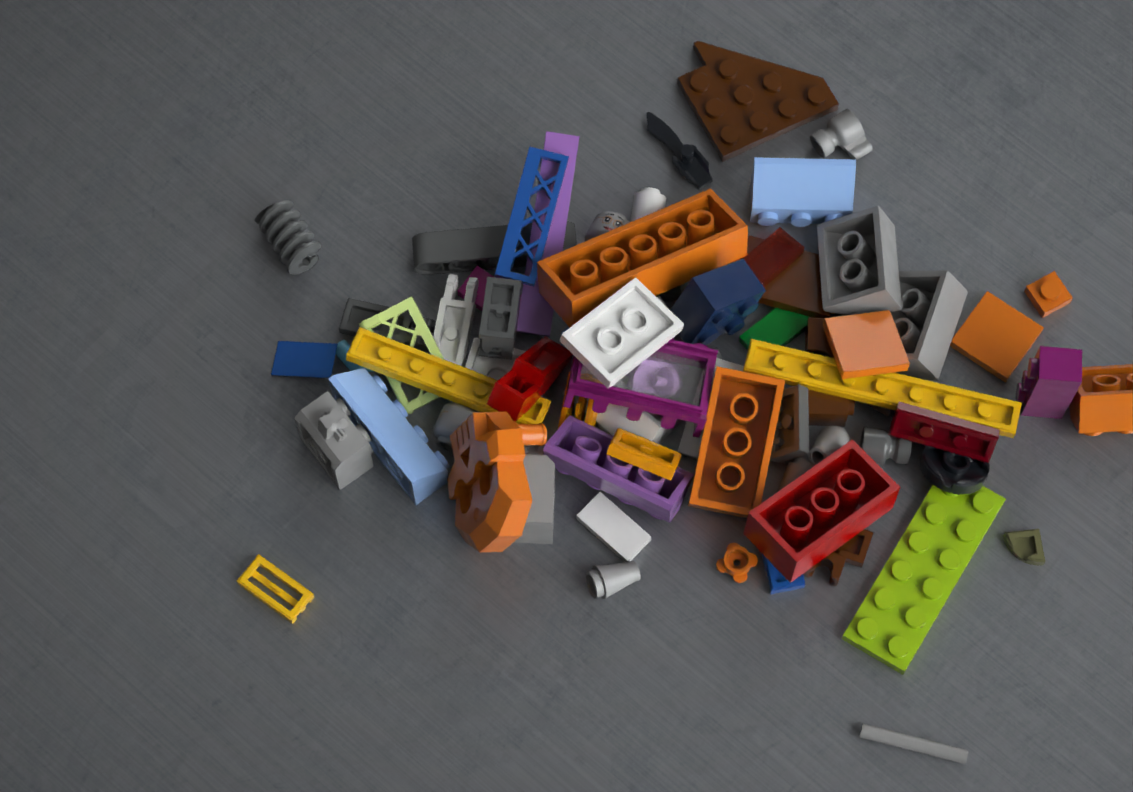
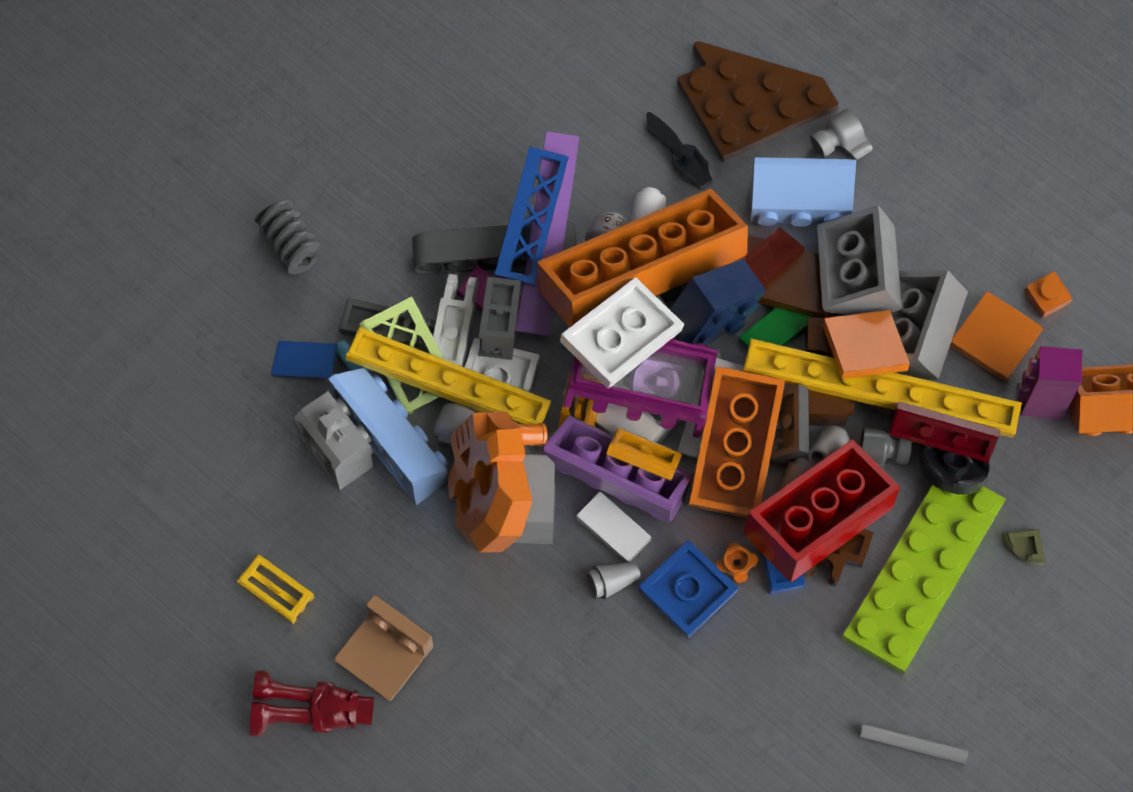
(328, 709): none -> dark red piece
(385, 649): none -> medium nougat bracket
(529, 378): red slope -> none
(688, 589): none -> blue plate

